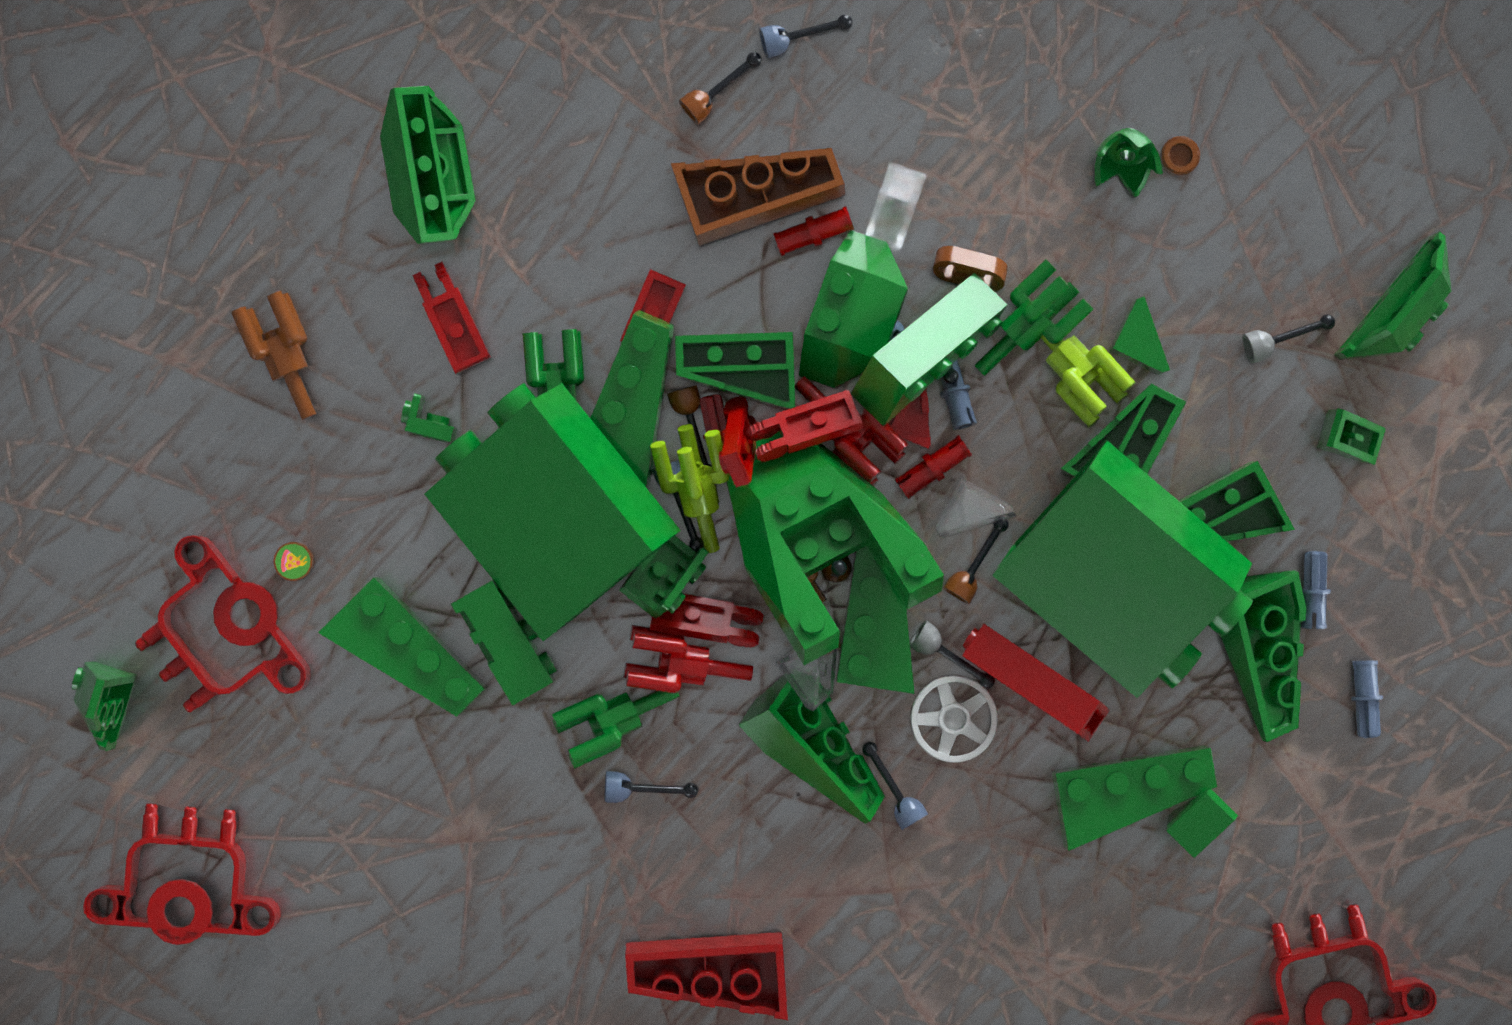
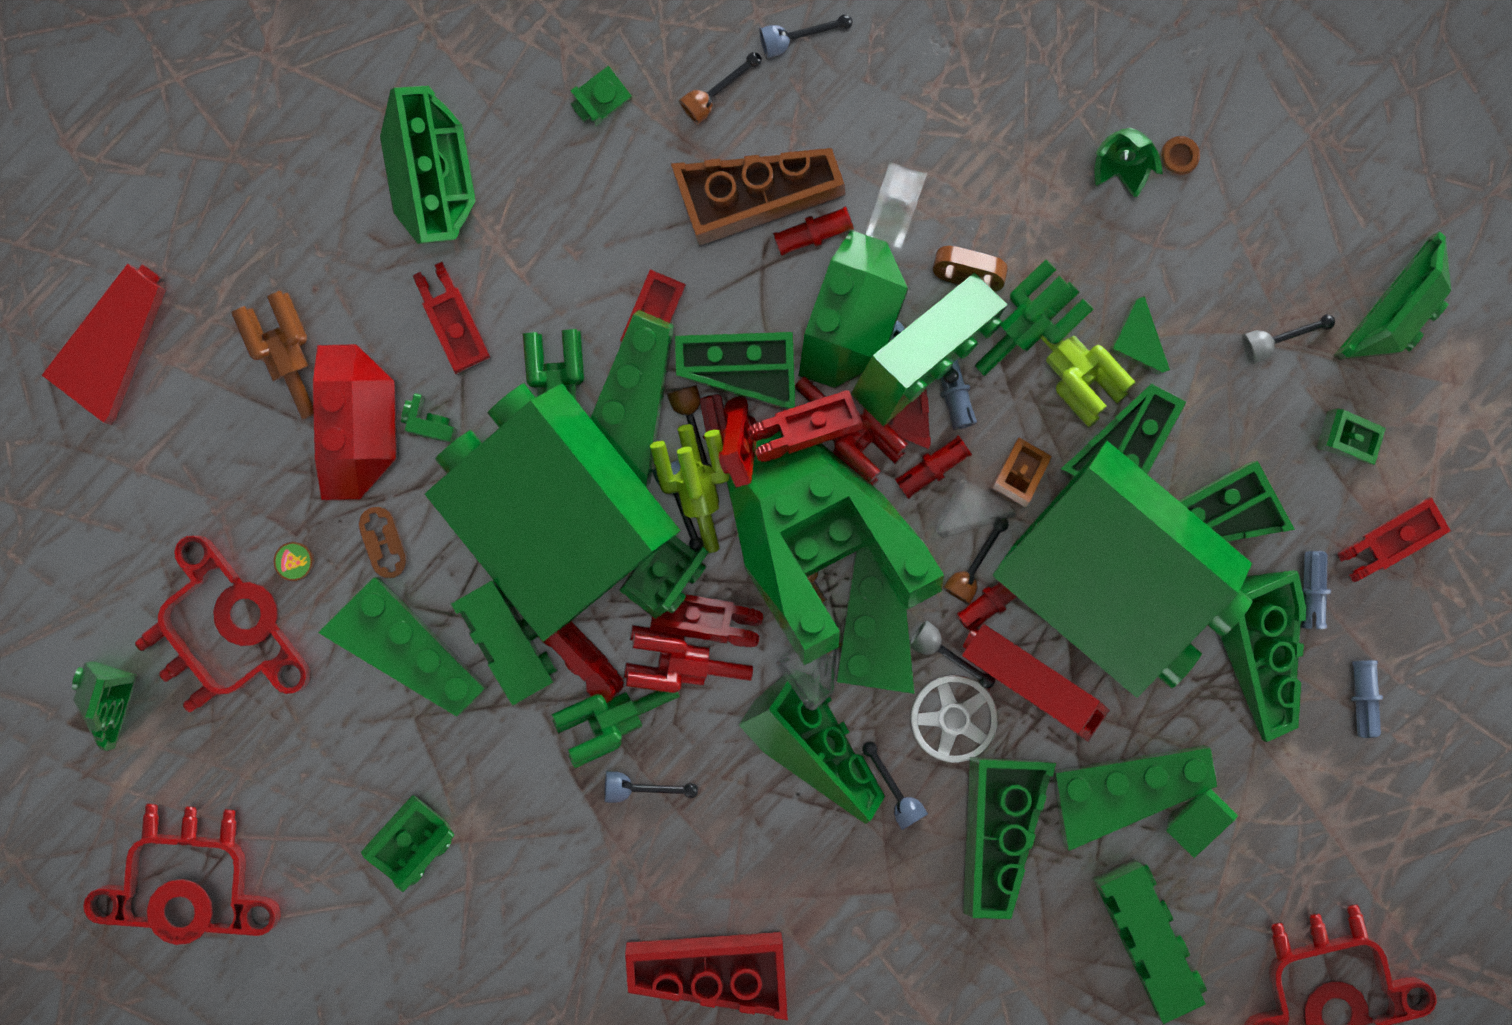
(107, 345): none -> red slope
(351, 421): none -> red wedge
(374, 545): none -> dark orange beam
(409, 843): none -> green bracket
(586, 661): none -> red hinge
(599, 97): none -> green bracket
(840, 568): dark orange hinge -> none
(986, 606): none -> red pin
(1001, 825): none -> green wedge
(1020, 473): none -> dark orange slope
(1150, 941): none -> green wedge
(1398, 538): none -> red hinge

